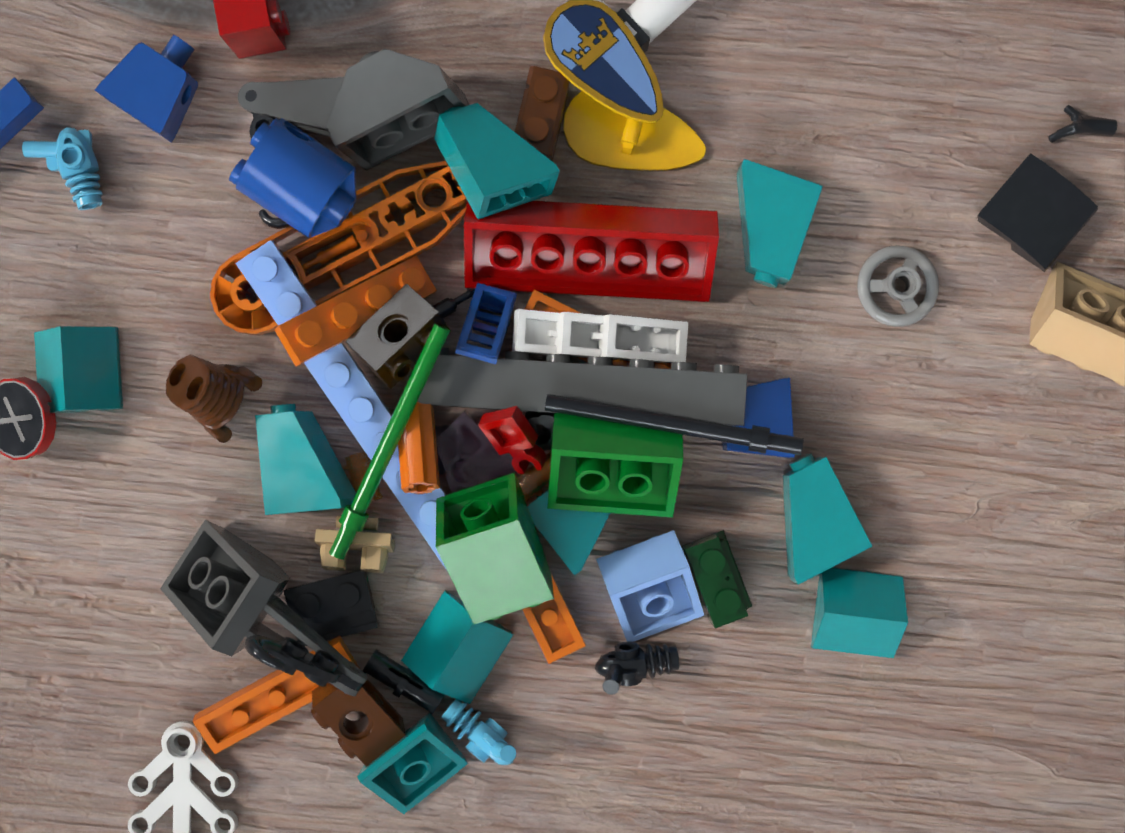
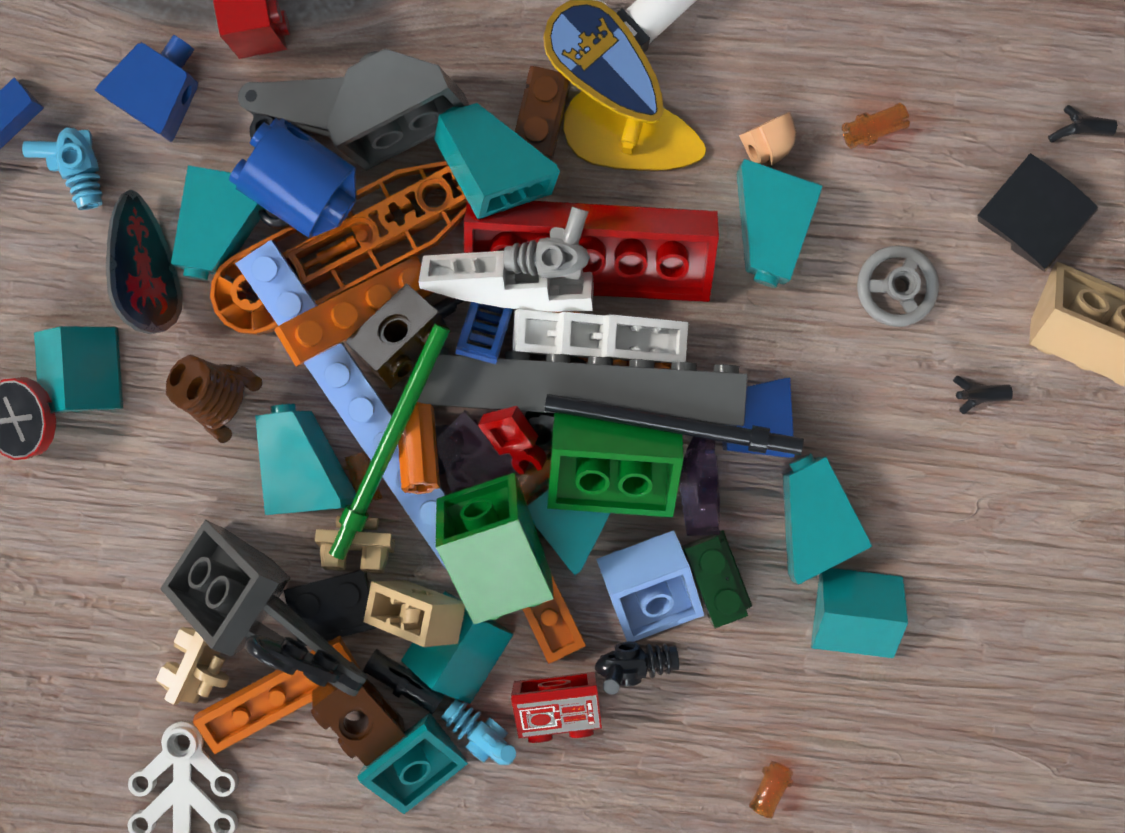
(139, 268): none -> shield
(197, 671): none -> tan hips
(211, 222): none -> teal slope
(414, 613): none -> tan brick
(483, 280): none -> white slope
(554, 255): none -> light grey piece
(556, 706): none -> red slope
(700, 488): none -> clear purple slope
(770, 140): none -> light nougat piece
(771, 789): none -> clear orange pin
(868, 128): none -> clear orange pin
(978, 394): none -> black bar

